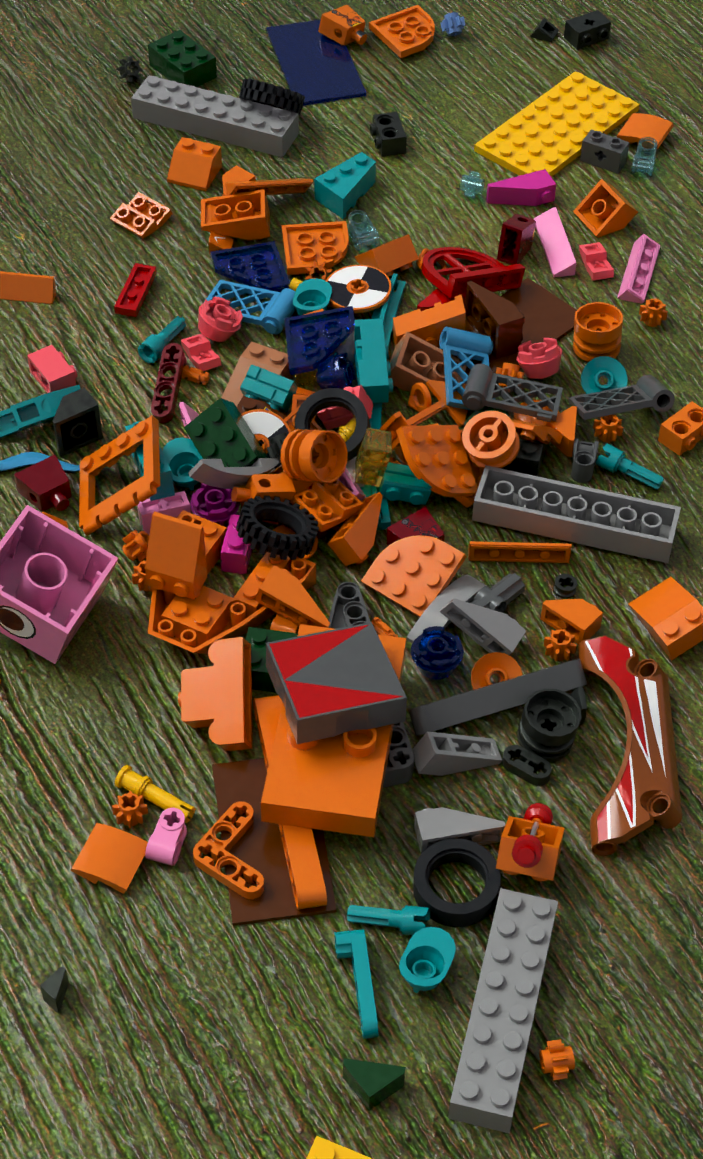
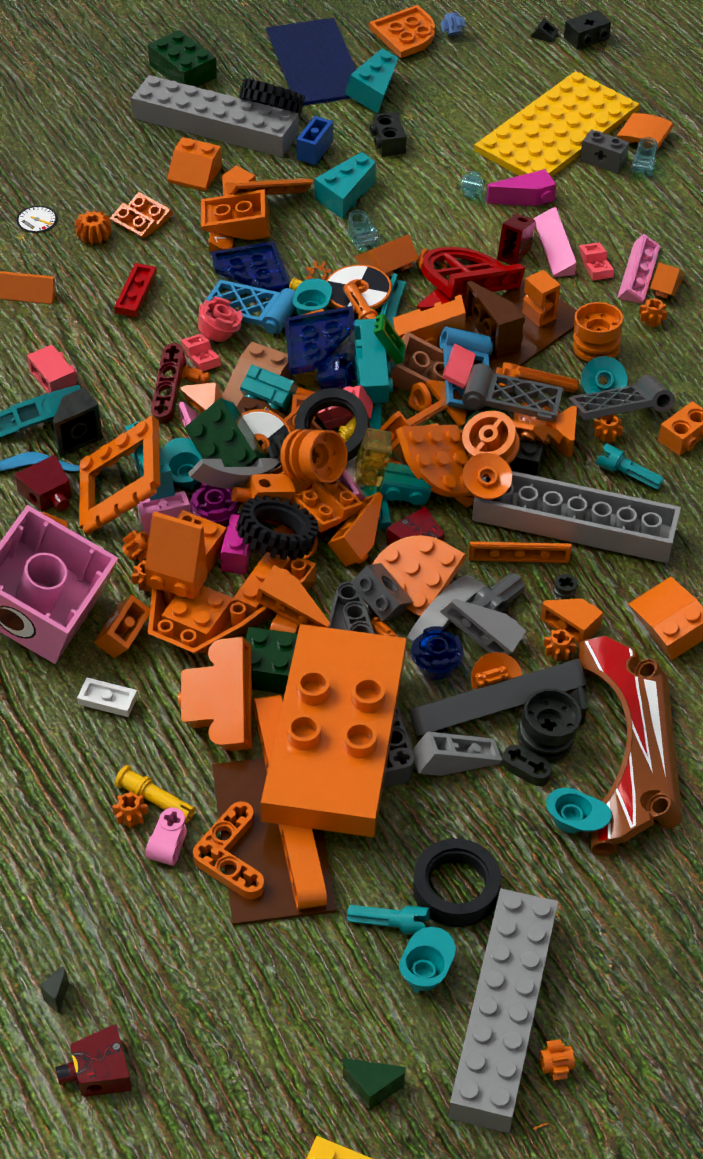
(36, 219): none -> white sticker
(93, 227): none -> orange gear
(97, 1064): none -> dark red torso
(107, 697): none -> white plate
(110, 857): orange slope -> none
(122, 626): none -> orange brick
(125, 73): pearl dark grey gear -> none
(154, 344): teal piece -> none
(201, 395): none -> slope
(313, 243): orange plate -> none
(314, 140): none -> blue brick
(335, 682): dark grey tile -> none
(343, 26): orange torso -> none
(353, 945): teal beam -> none
(359, 302): none -> orange pin
(372, 80): none -> teal wedge
(381, 591): none -> dark grey brick
(389, 339): none -> green tile
(443, 823): light grey slope -> none
(459, 366): none -> coral slope
(487, 466): none -> orange dish
(491, 676): none -> orange piece
(531, 844): orange brick -> none
(540, 358): coral cone -> none
(541, 298): none -> orange brick
(568, 384): none -> orange axle
(577, 811): none -> teal piece
(584, 460): dark grey piece -> none
(605, 210): orange slope -> none
(667, 280): none -> orange slope

